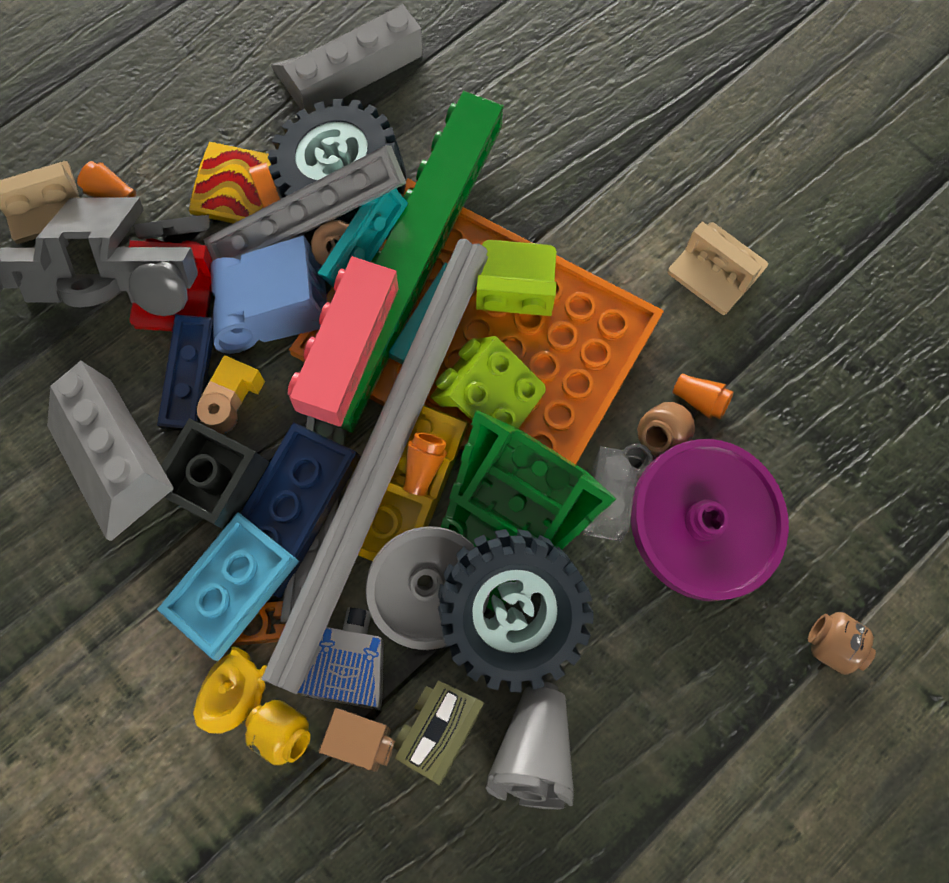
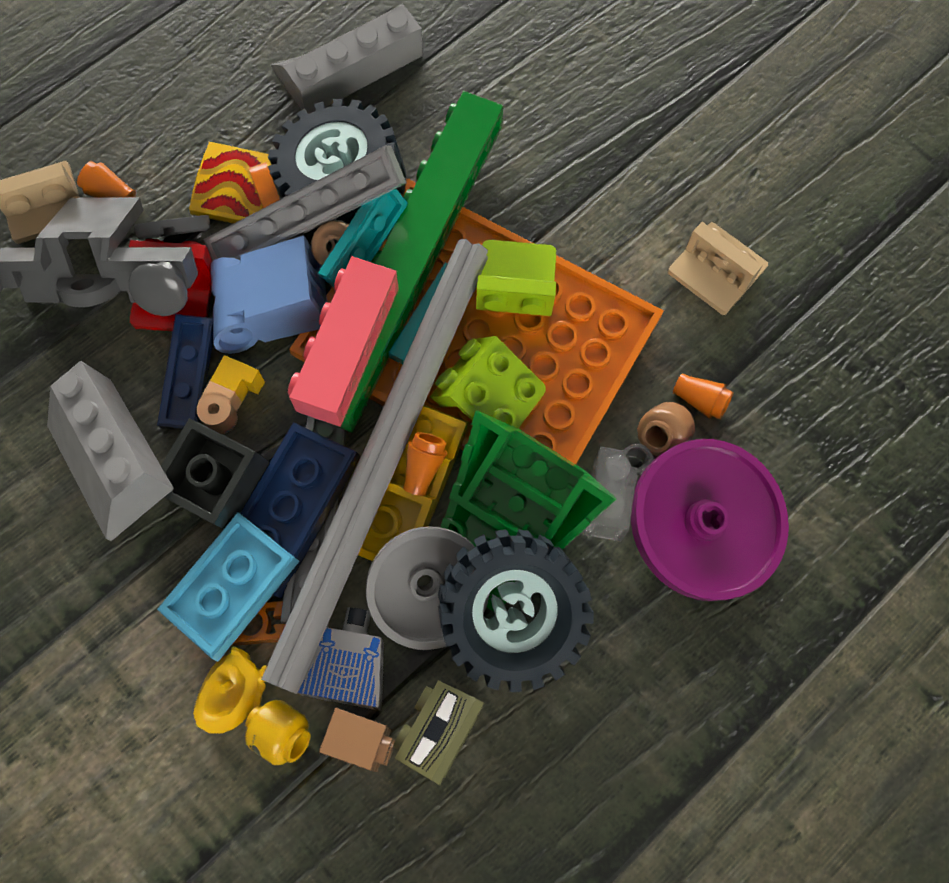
(535, 752): light grey cone -> none
(842, 643): medium nougat head -> none

